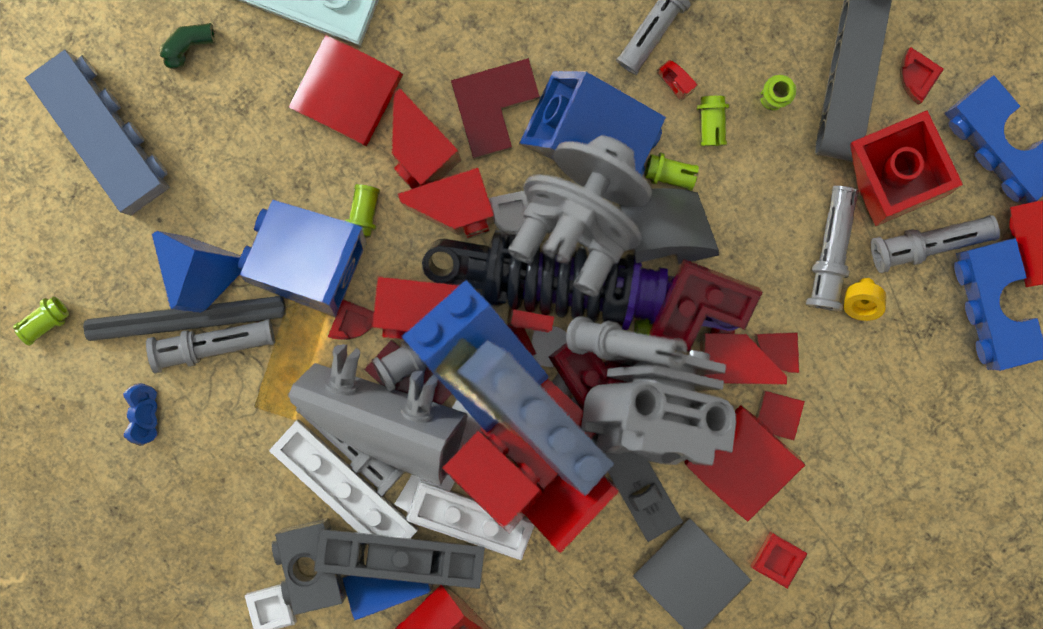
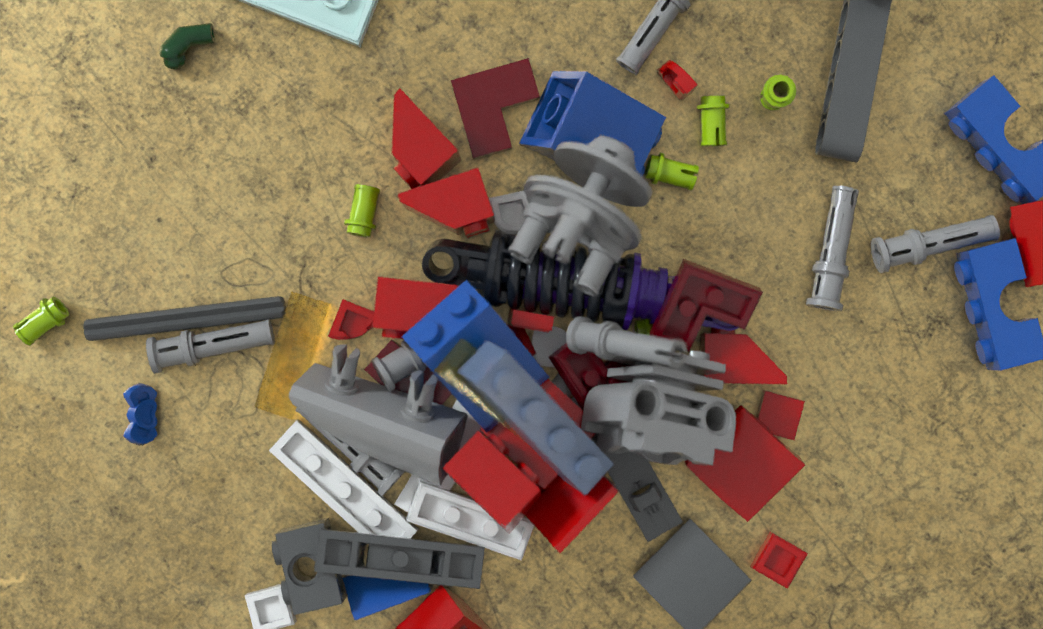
(98, 133): sand blue brick -> none
(193, 270): blue slope -> none
(303, 256): slope -> none
(346, 90): red slope -> none
(672, 226): dark grey slope -> none
(781, 349): red tile -> none
(865, 300): yellow tile -> none
(903, 168): red slope -> none
(918, 74): red tile -> none

